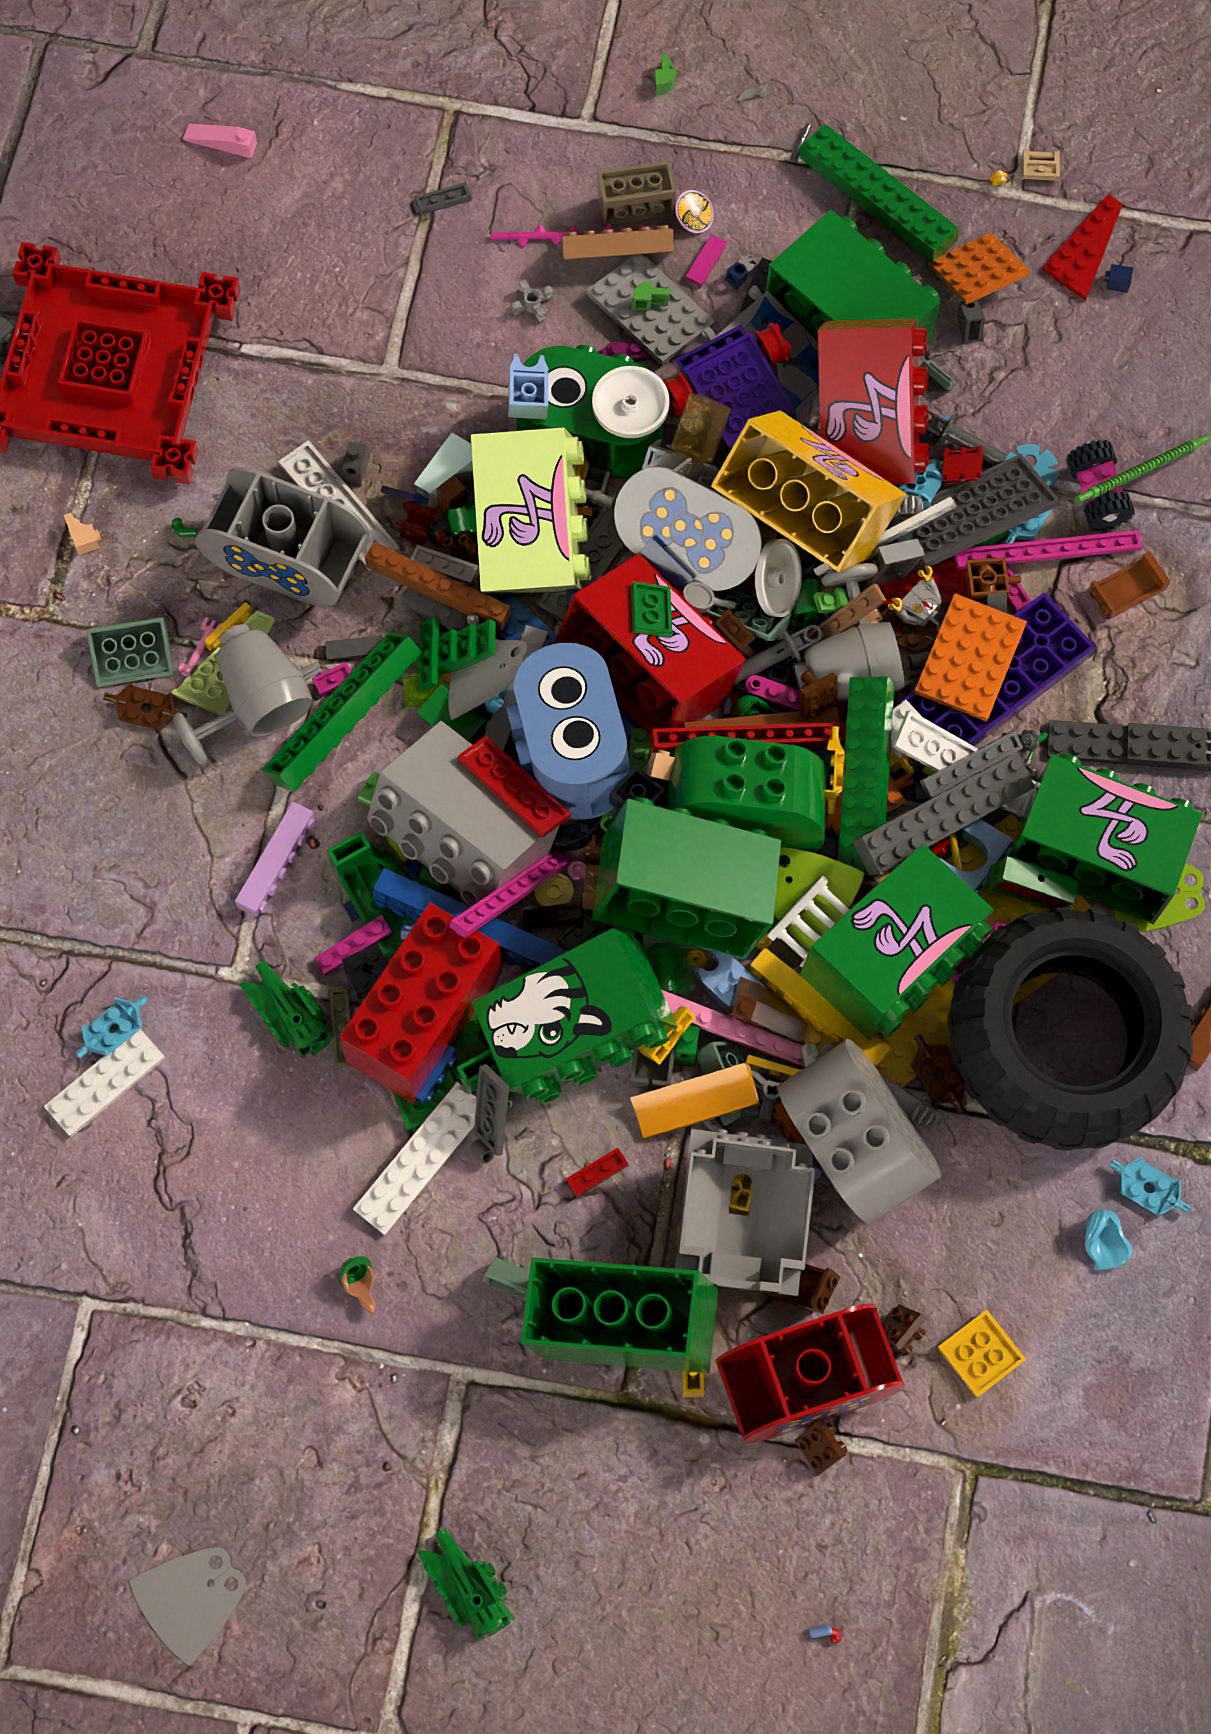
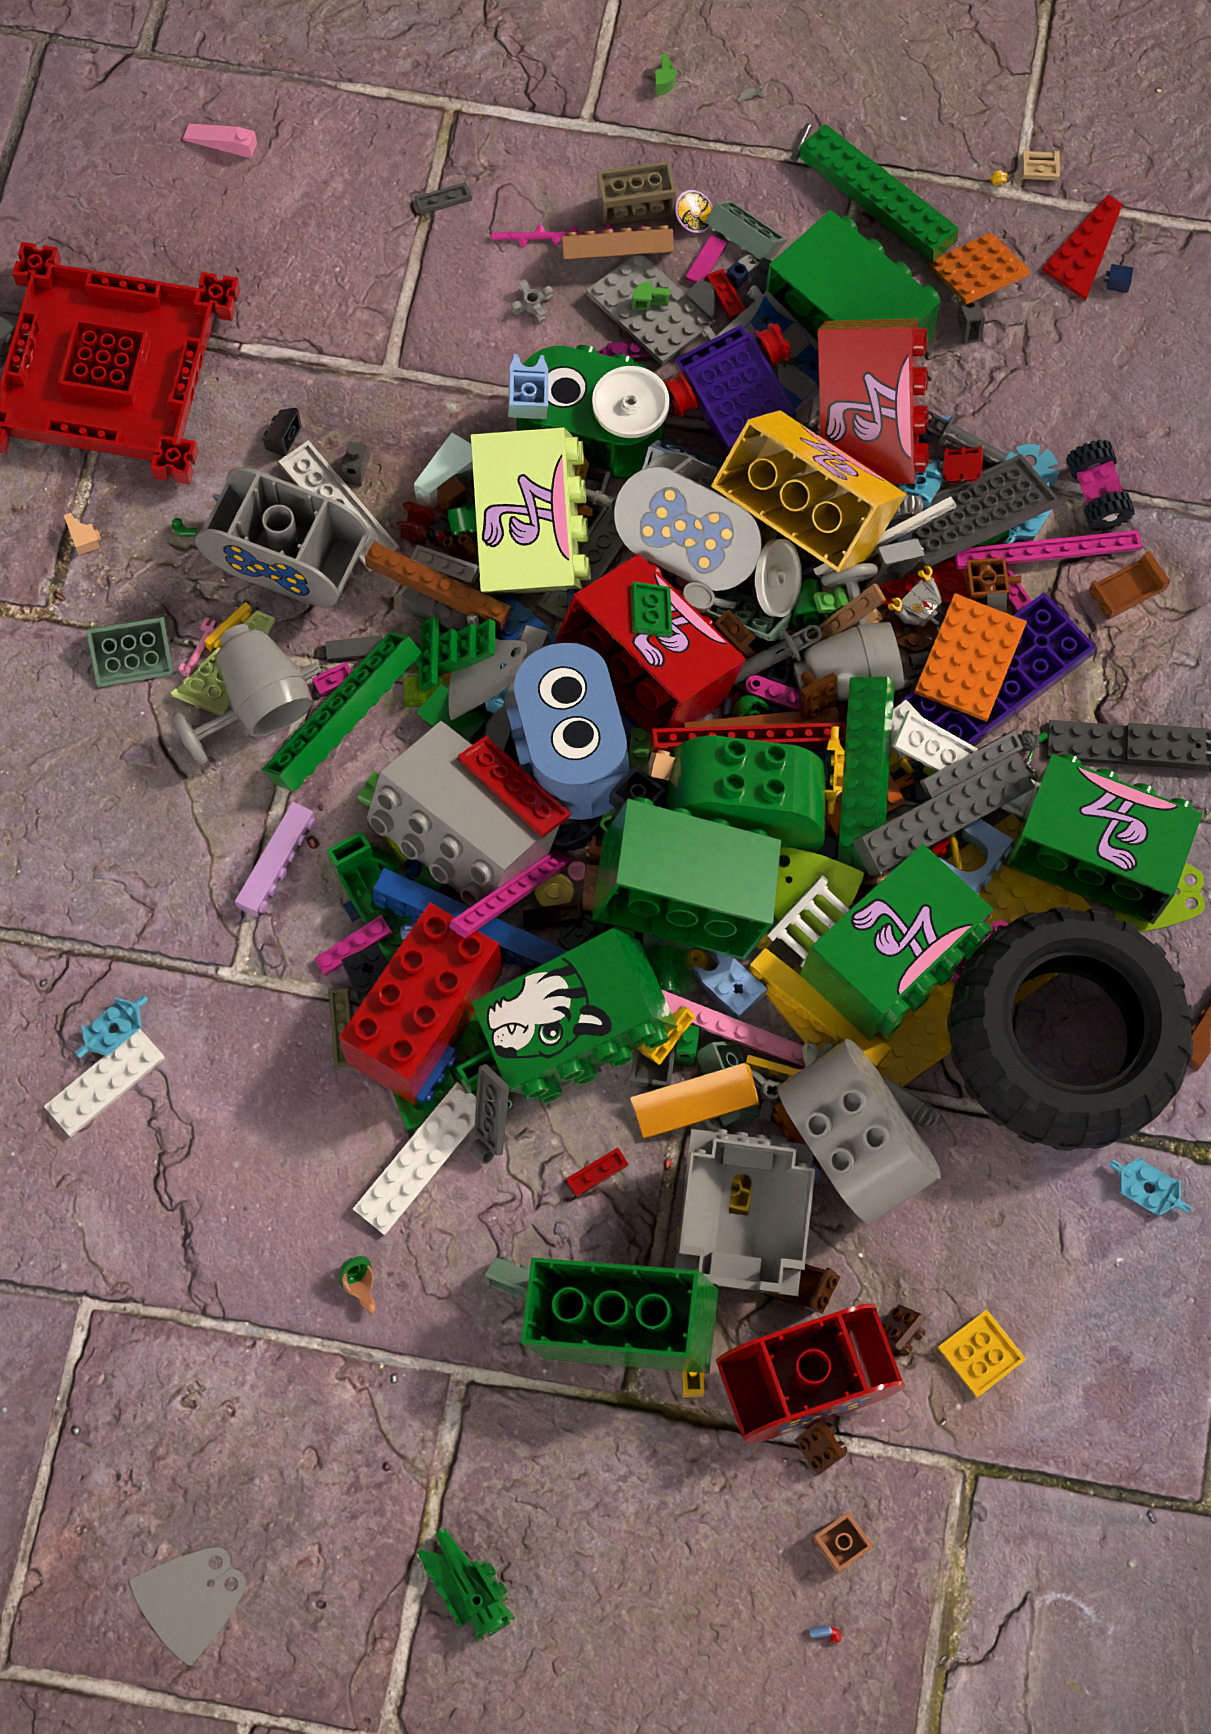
(133, 698): reddish brown plate -> none
(282, 431): none -> black slope
(289, 1012): green piece -> none
(404, 495): dark blue tile -> none
(667, 564): tile -> none
(700, 428): clear yellow piece -> none
(704, 297): none -> dark grey slope
(726, 294): none -> red plate
(745, 230): none -> sand green slope
(760, 1008): reddish brown wedge -> none
(842, 1542): none -> nougat brick
(939, 375): sand green tile -> none
(950, 1086): reddish brown plate -> none
(1031, 883): green brick -> none
(1106, 1240): medium azure piece -> none
(1141, 469): bright green hose -> none

